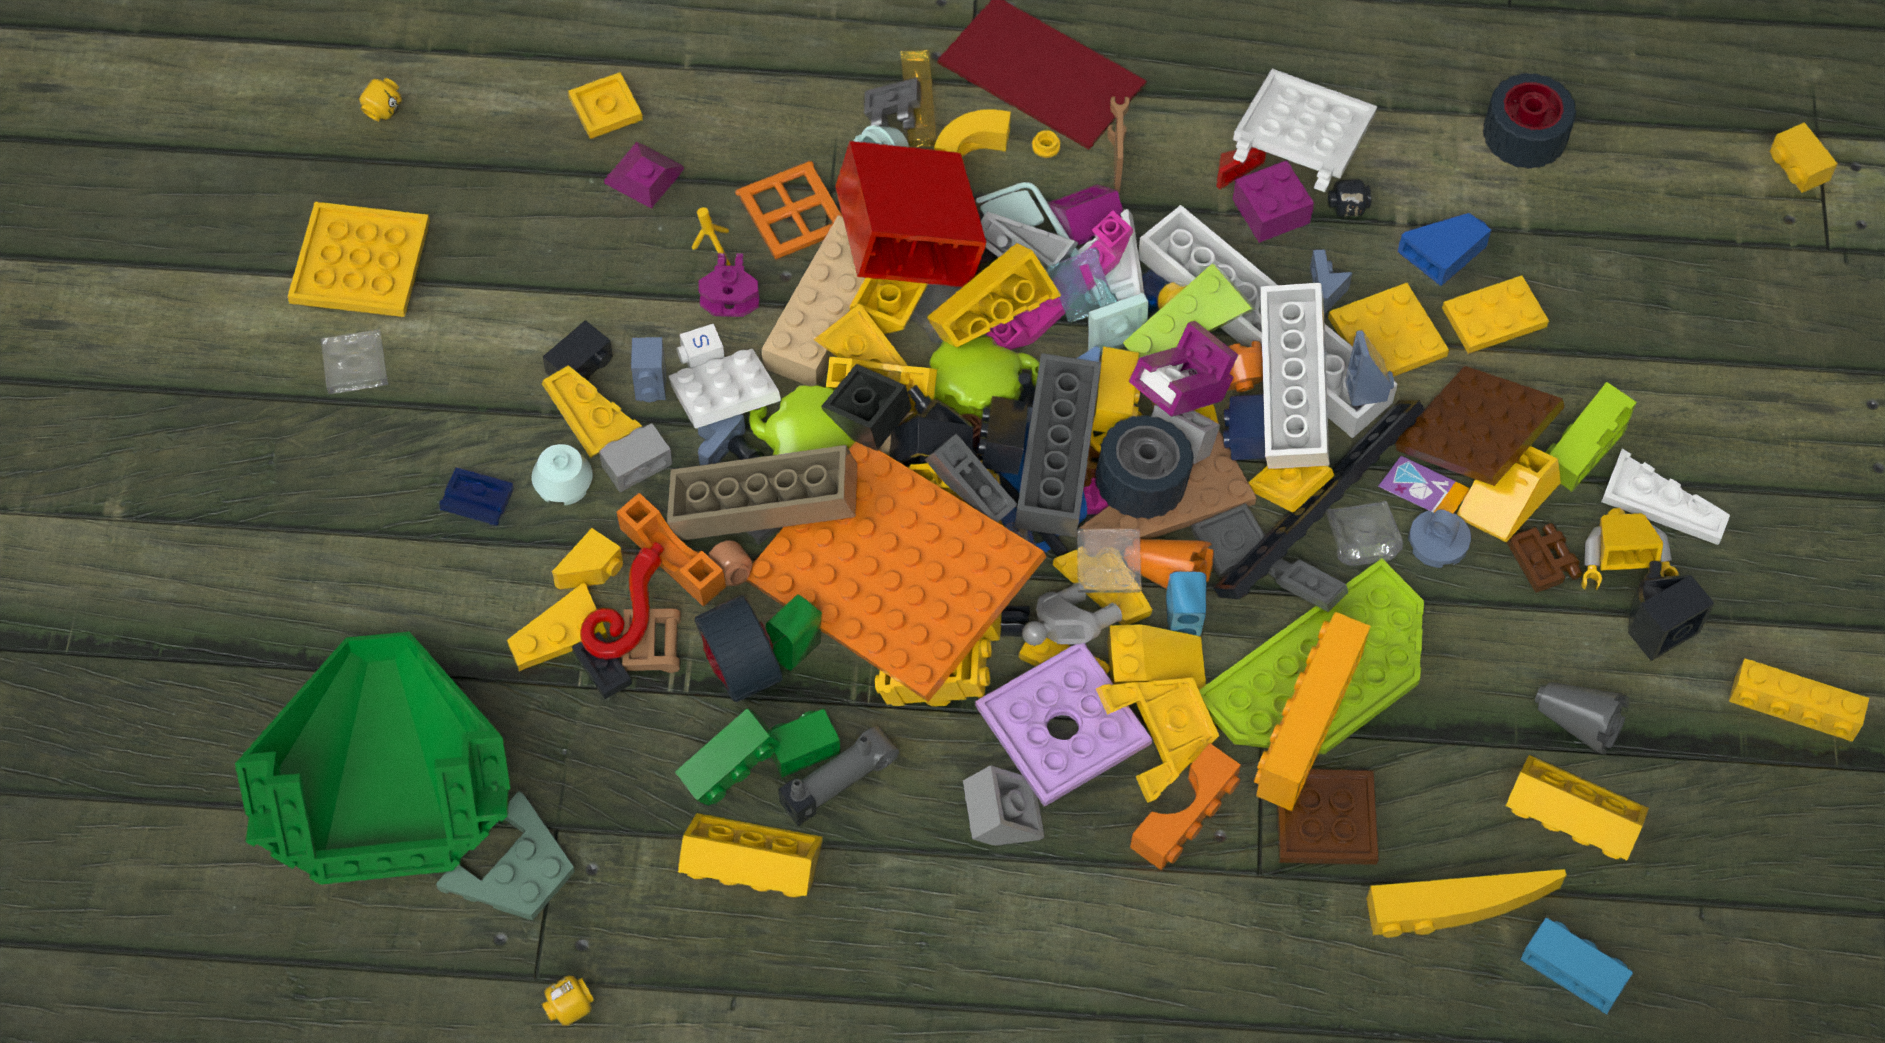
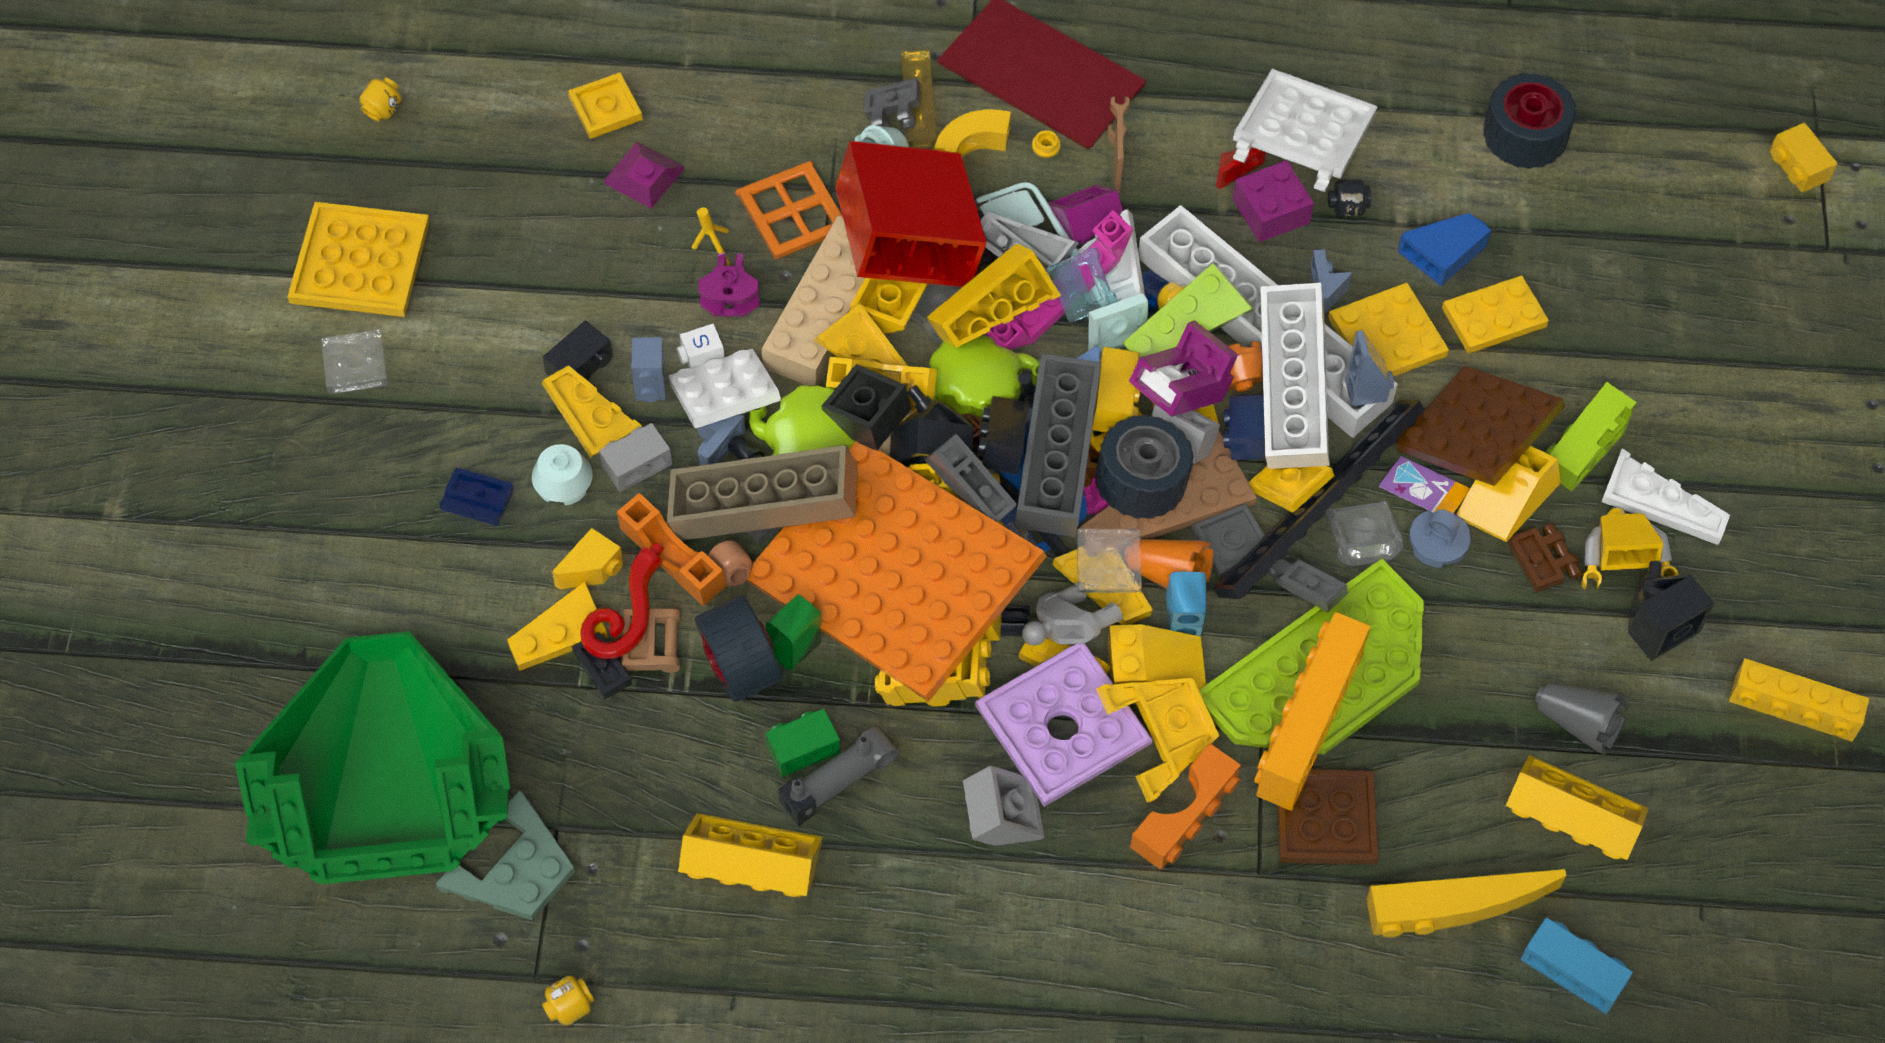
(728, 758): green brick -> none

